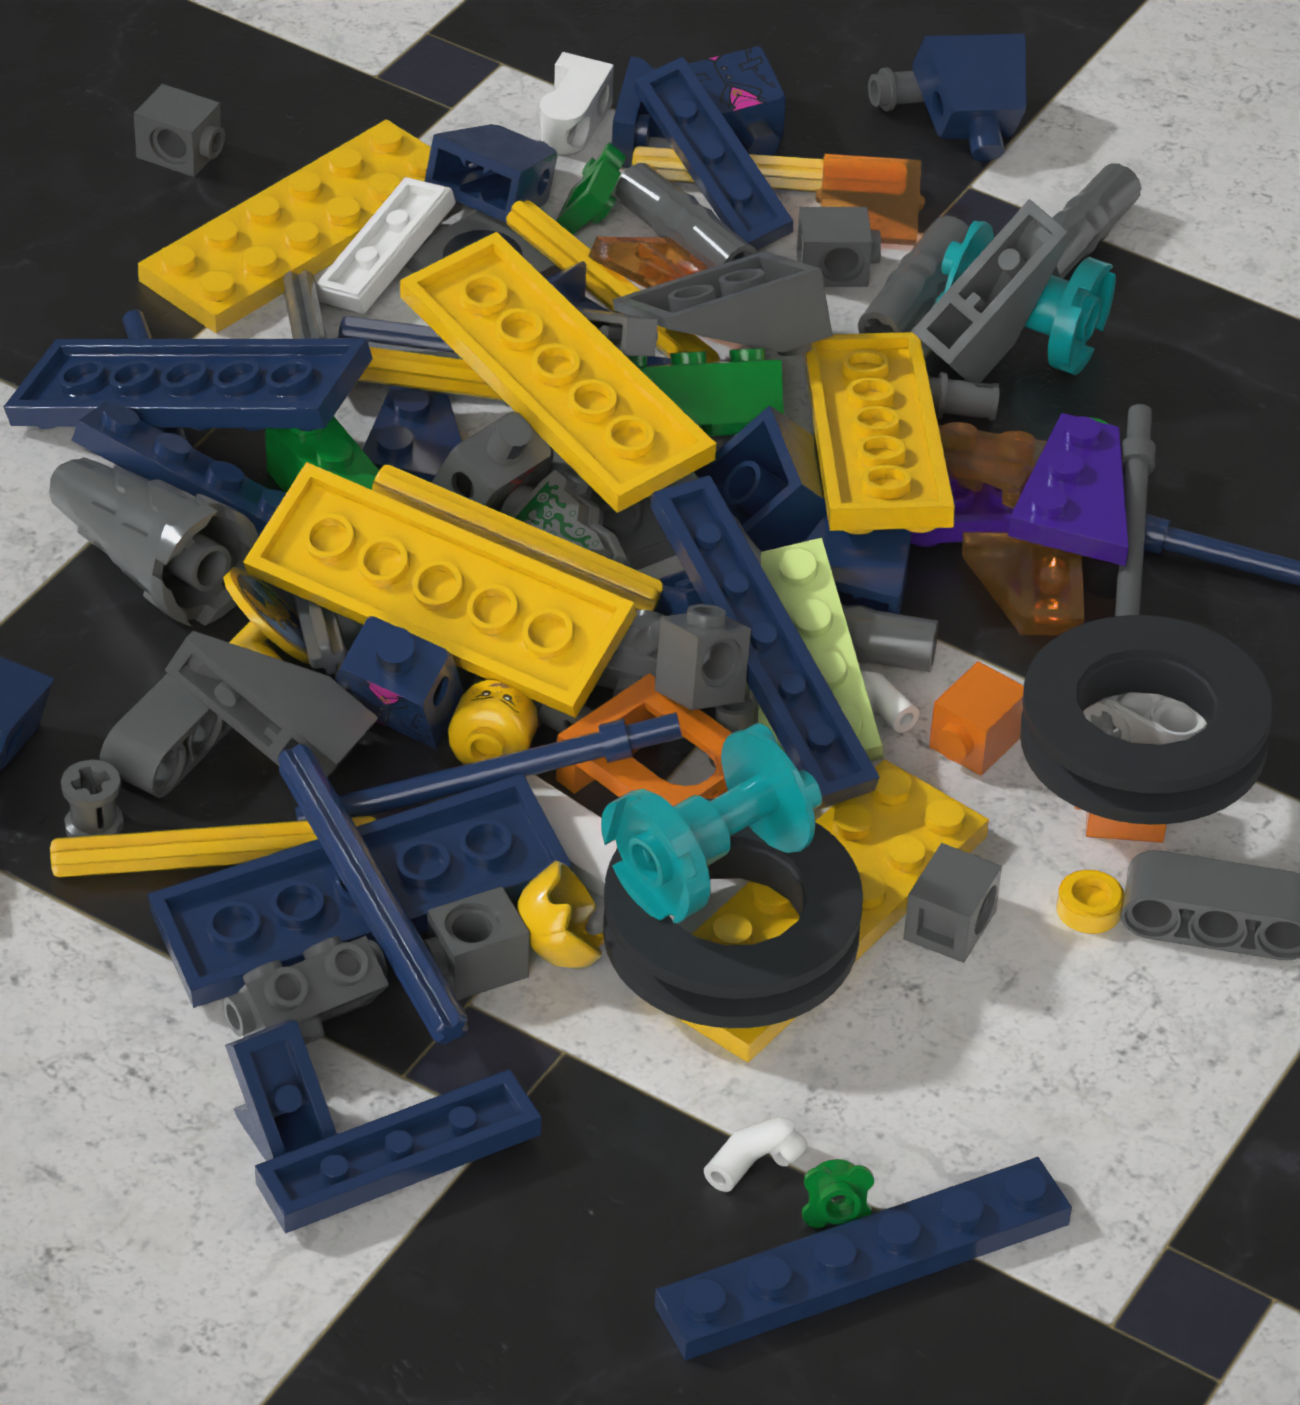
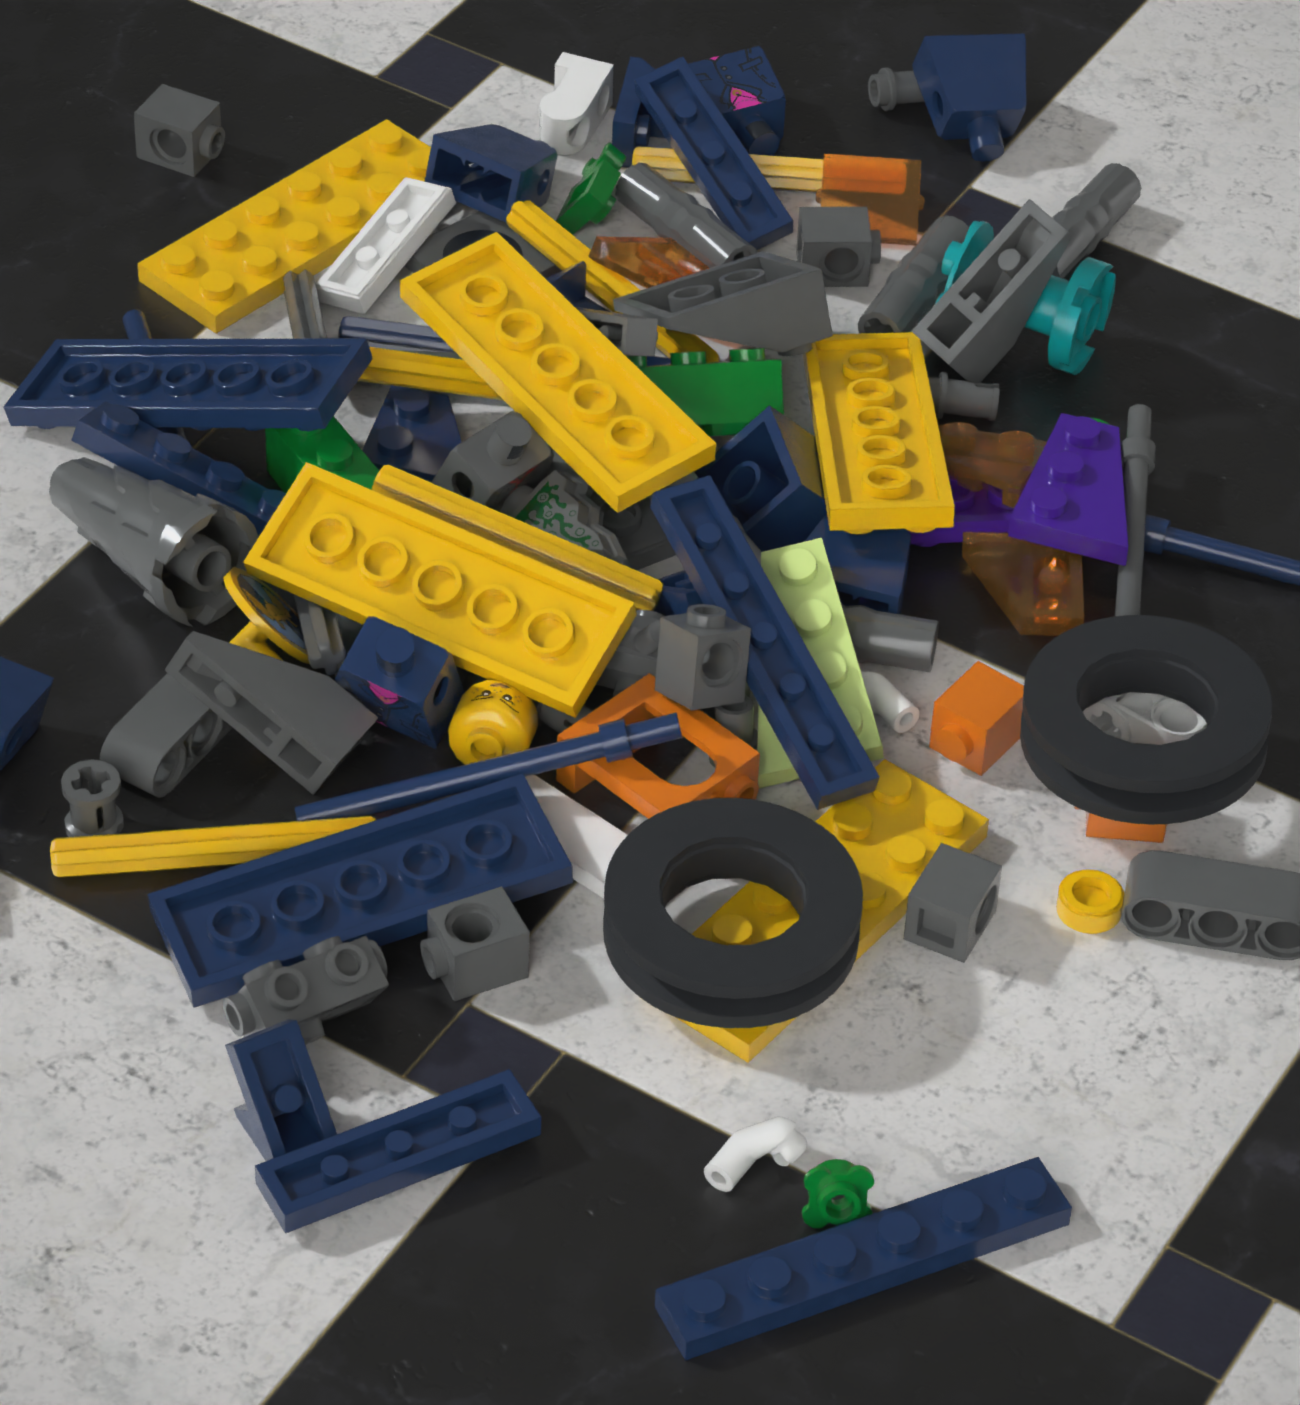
(373, 895): dark blue axle -> none
(557, 914): yellow hair -> none
(671, 846): teal piece -> none

